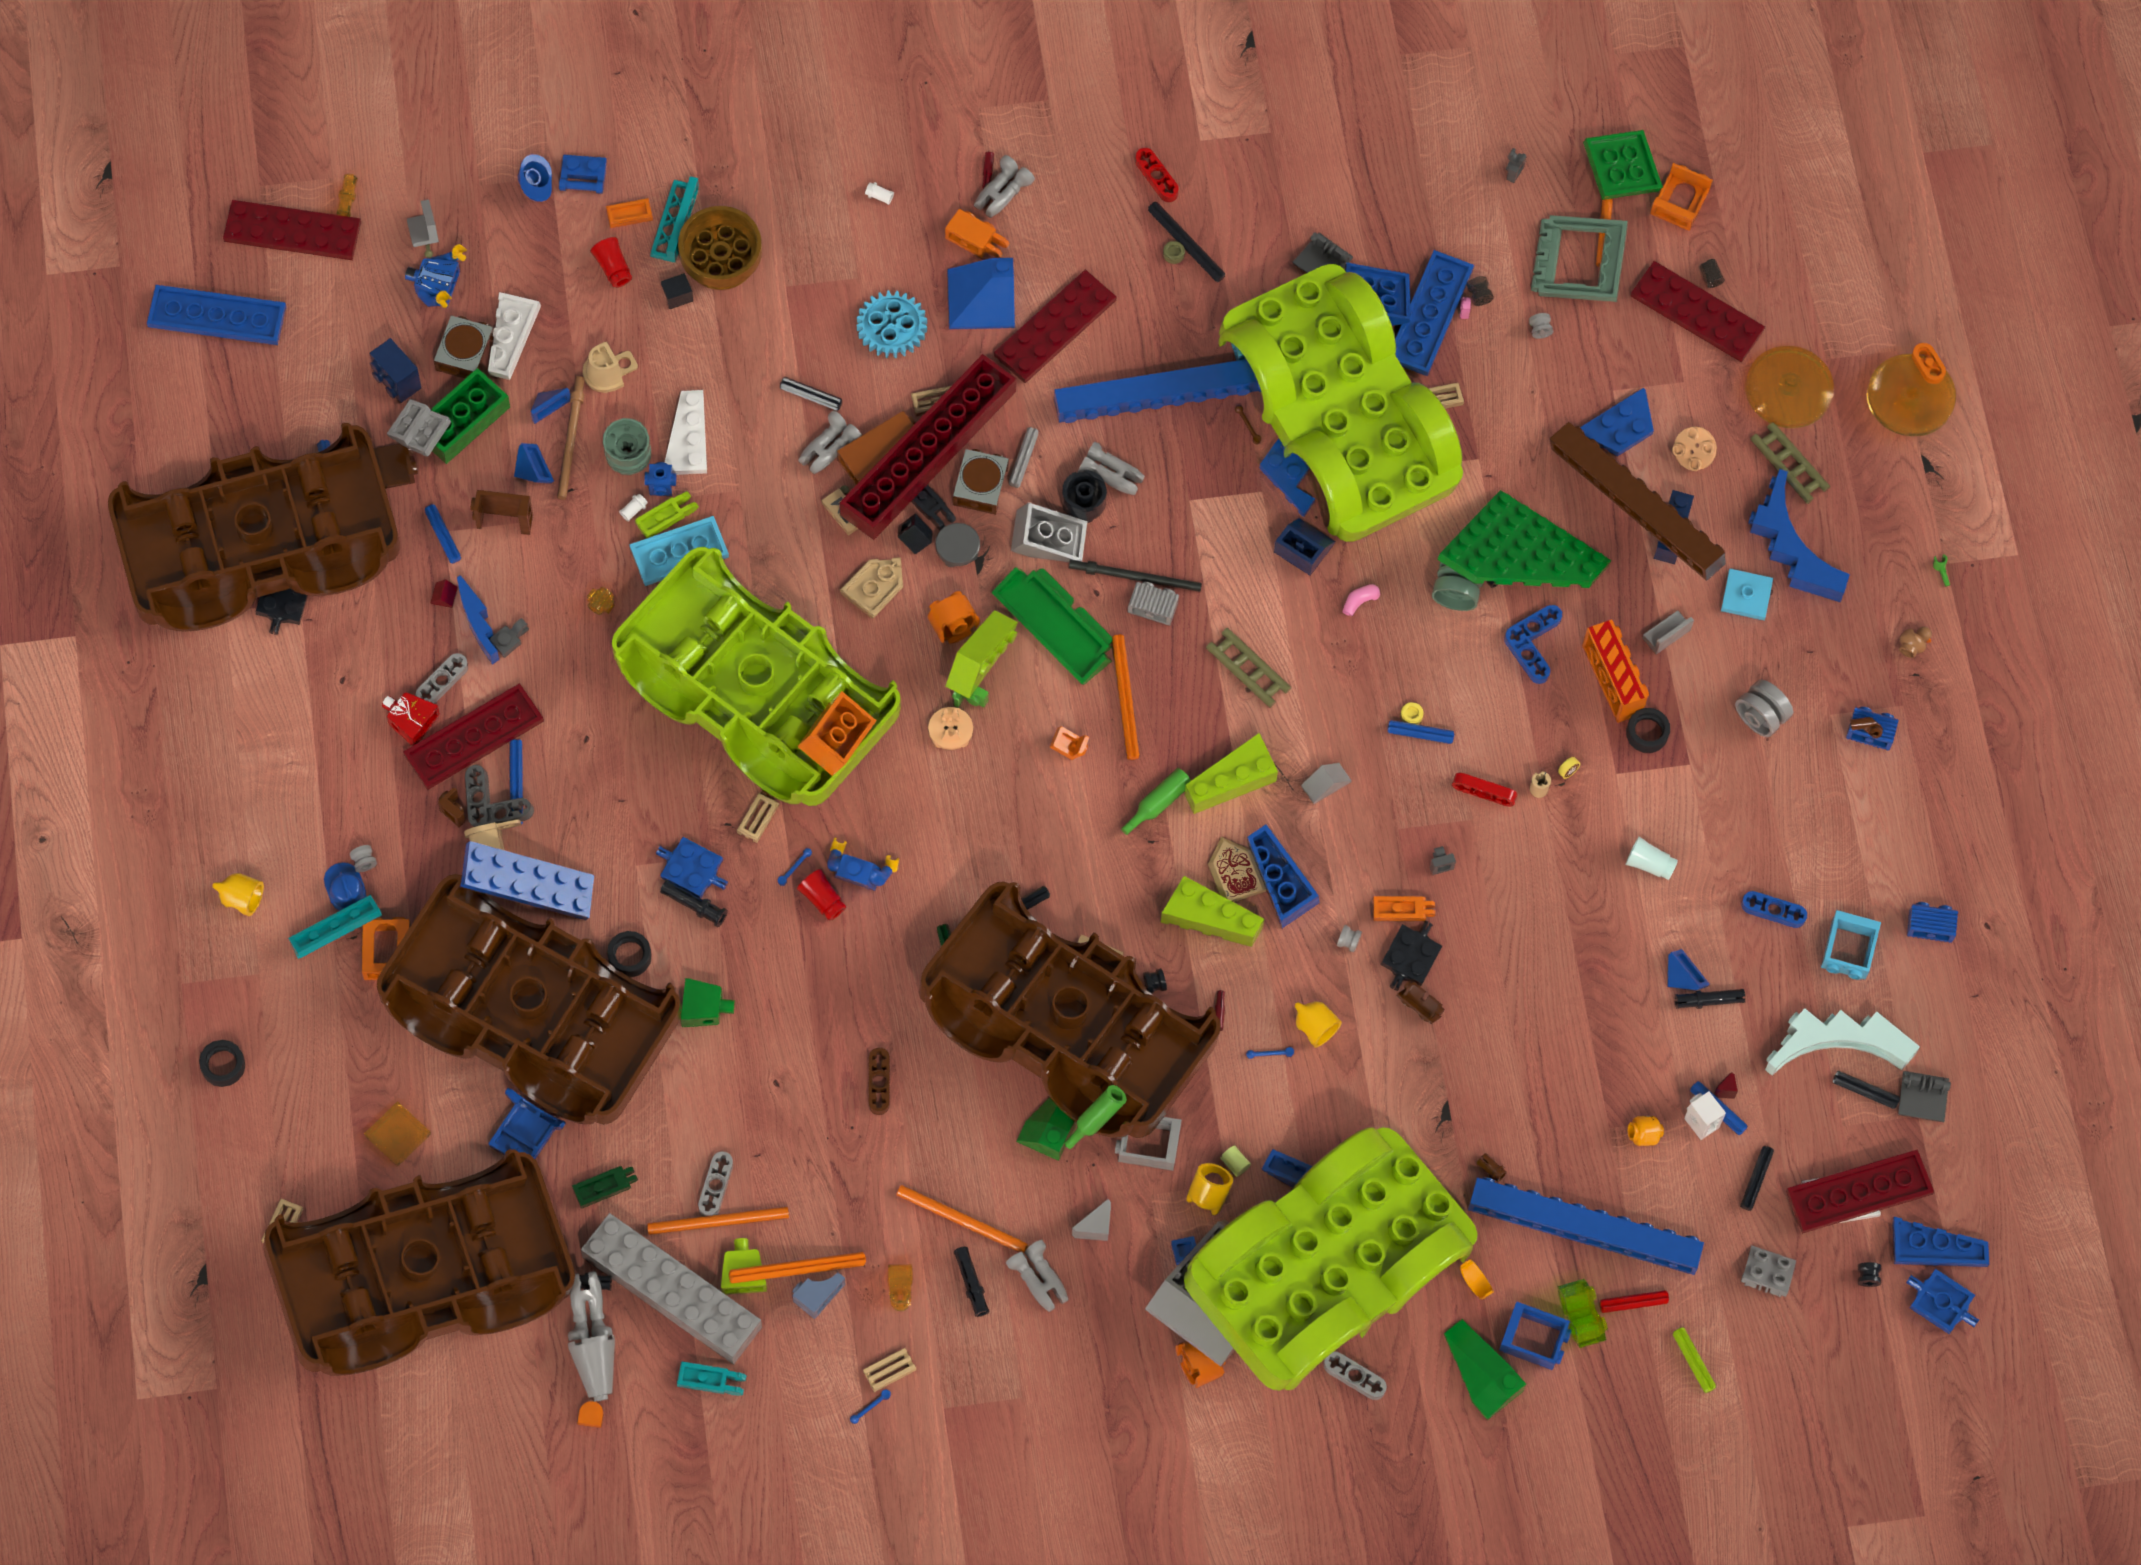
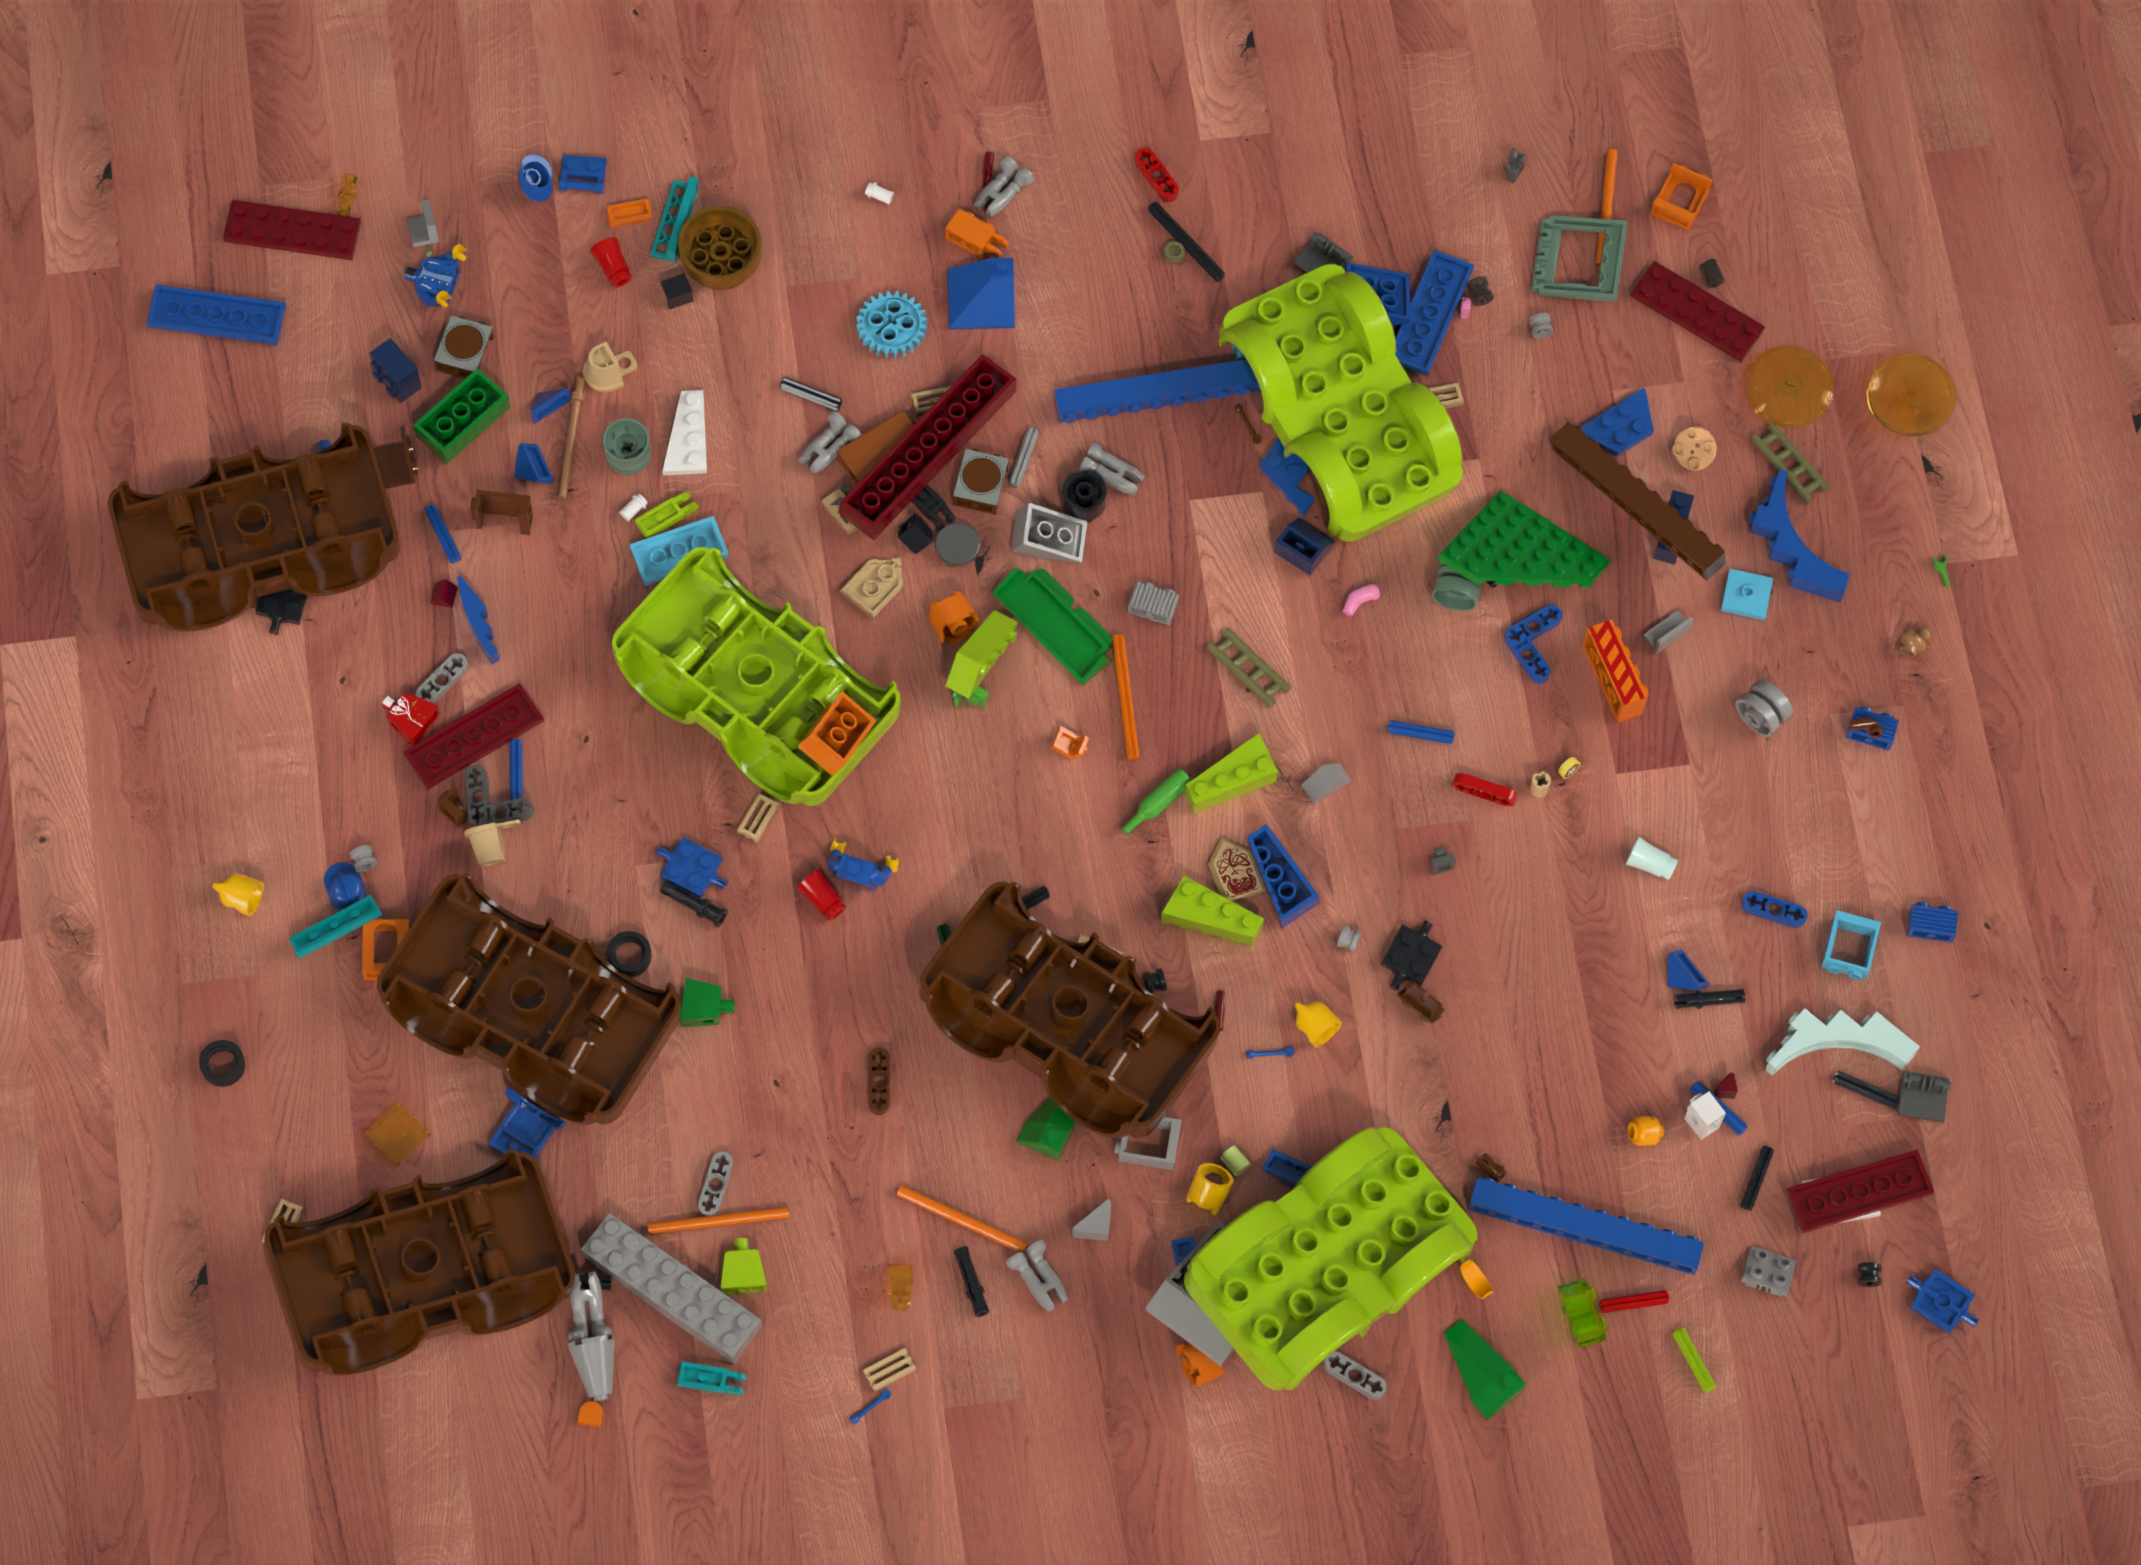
(418, 427): light grey slope -> none
(508, 640): dark grey plate -> none
(513, 326): white wing -> none
(527, 880): plate -> none
(600, 600): clear yellow gear -> none
(604, 1186): dark green hinge -> none
(660, 479): blue brick -> none
(782, 880): blue hinge -> none
(797, 1267): orange axle -> none
(816, 1295): sand blue arch -> none
(950, 738): light nougat plate -> none
(1055, 326): dark red plate -> none
(1092, 568): pearl dark grey bar -> none
(1097, 1114): bright green piece -> none
(1402, 908): orange hinge -> none
(1412, 713): light yellow tile -> none
(1544, 1318): blue window -> none
(1622, 164): green plate -> none
(1640, 744): black tyre -> none
(1929, 364): orange plate -> none
(1929, 1246): blue wing -> none

